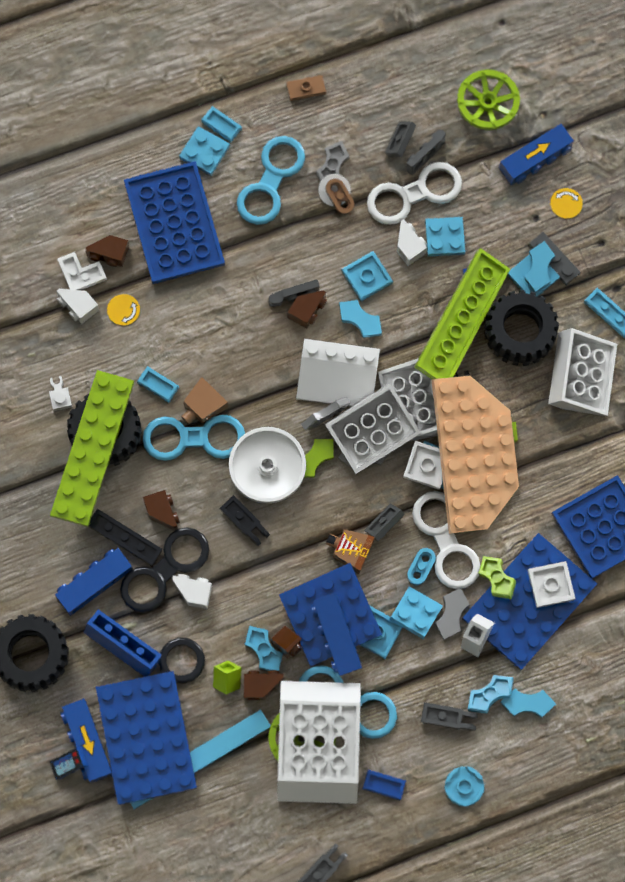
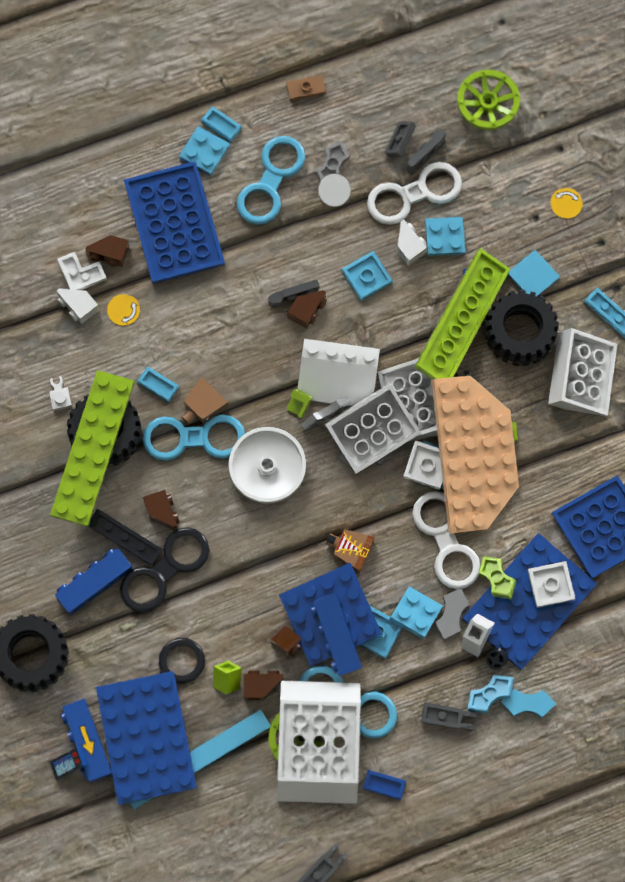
(122, 643): blue brick -> none
(194, 592): white slope -> none
(243, 519): black hinge -> none
(258, 641): medium azure tile -> none
(299, 402): none -> lime panel
(321, 451): lime tile -> none
(341, 195): medium nougat plate -> none
(354, 314): medium azure tile -> none
(384, 522): dark grey plate -> none
(420, 566): medium azure plate -> none
(464, 786): medium azure tile -> none
(494, 661): none -> black wheel
(536, 154): blue brick -> none
(541, 258): medium azure tile -> none
(560, 263): dark grey plate -> none

